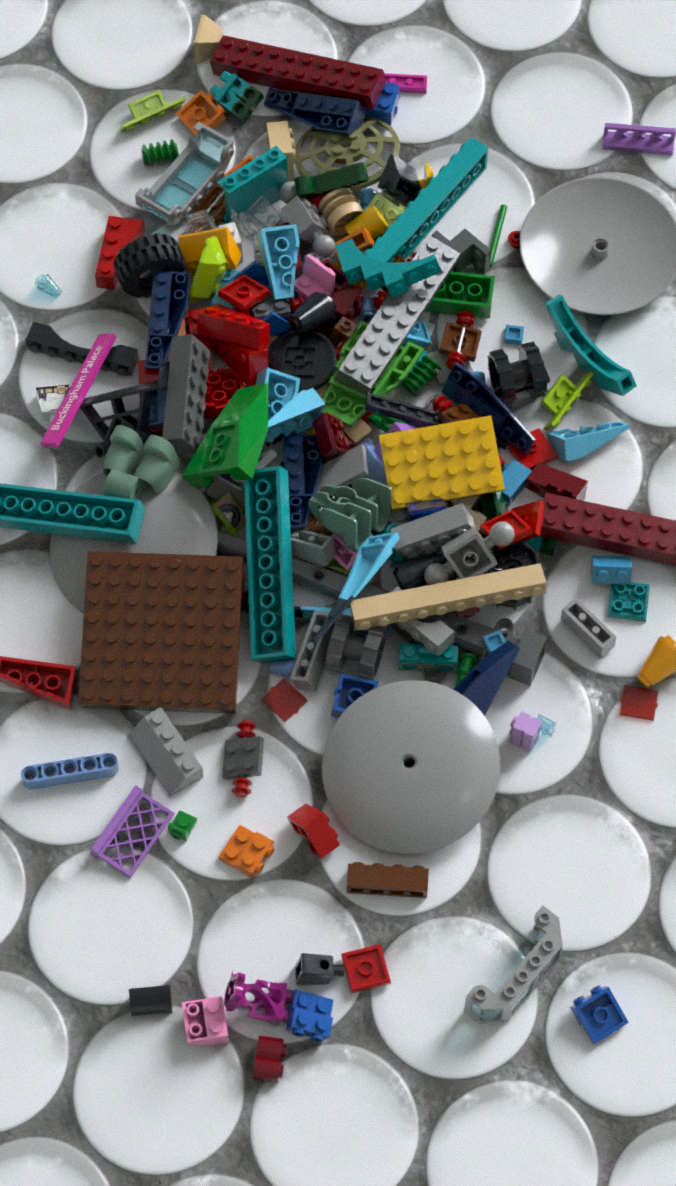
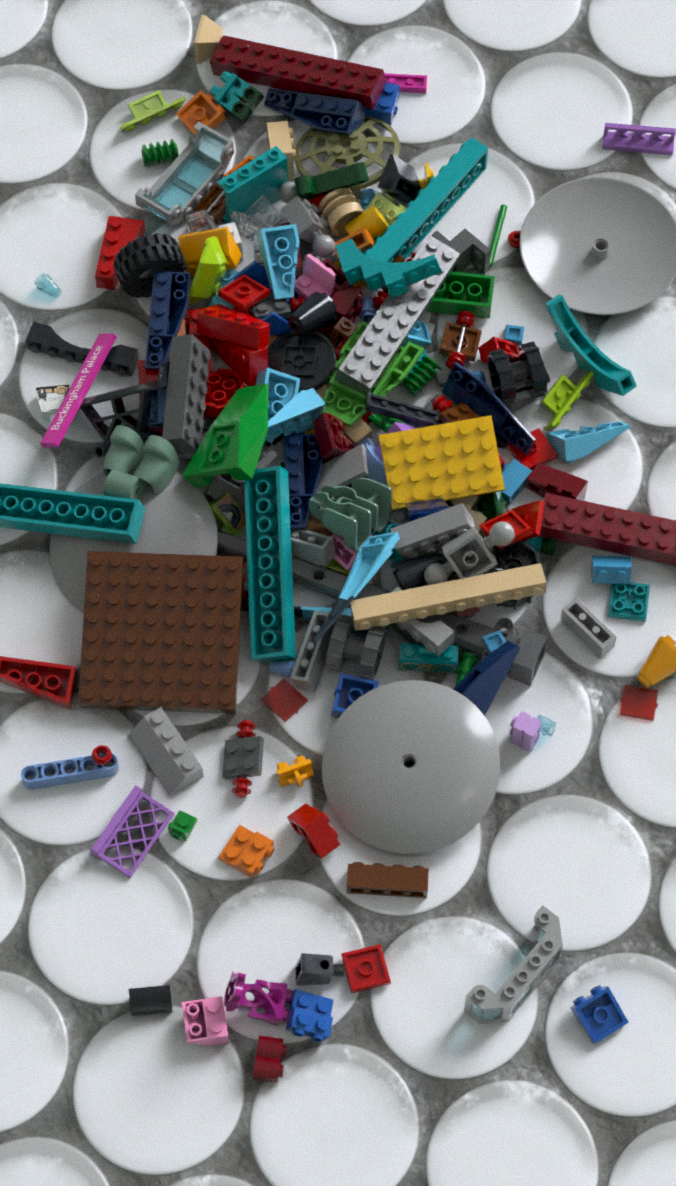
(99, 750): none -> red plate
(294, 773): none -> light orange hips
(495, 343): none -> red slope

